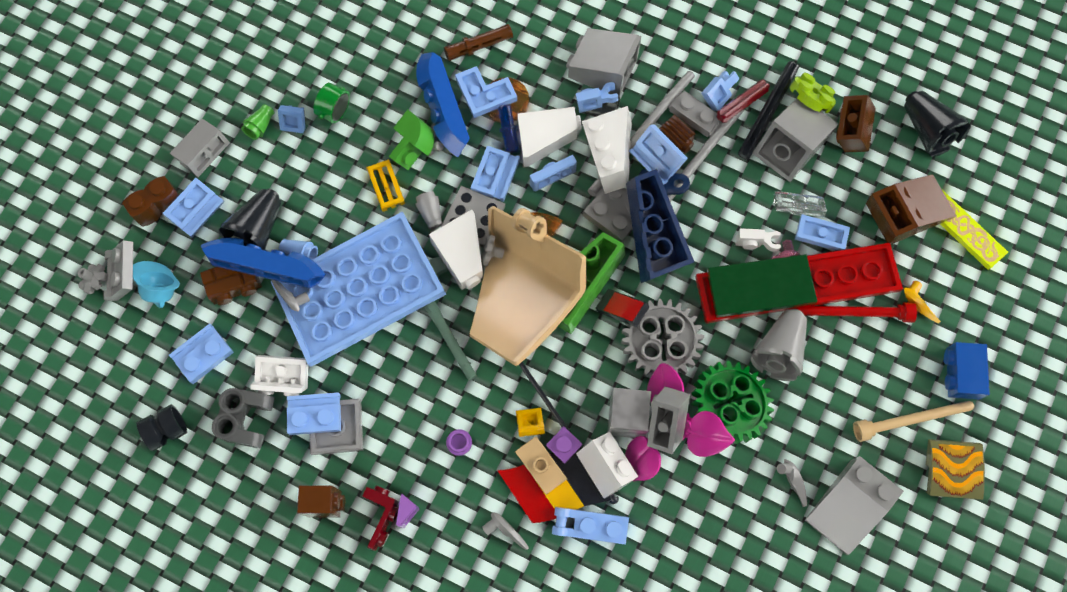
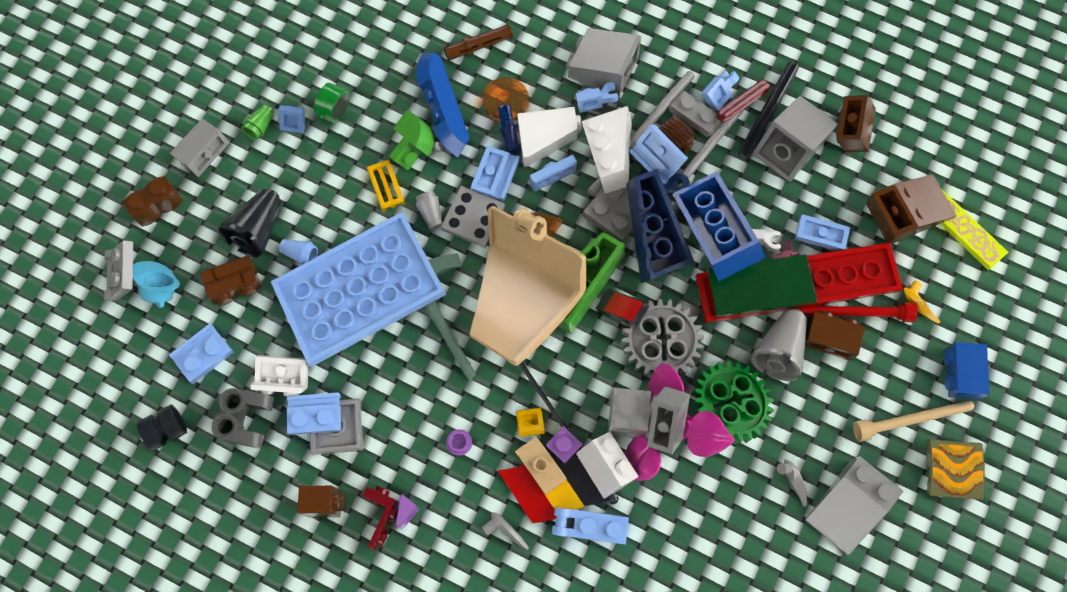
(92, 278): light grey plant -> none
(193, 207): light blue plate -> none
(273, 265): blue brick -> none
(292, 302): light grey bar -> none
(460, 250): white slope -> none
(483, 97): light blue plate -> none
(490, 250): light grey plant -> none
(718, 226): none -> blue brick
(799, 204): clear plate -> none
(813, 94): lime plate -> none
(834, 335): none -> reddish brown brick
(935, 122): black cone -> none

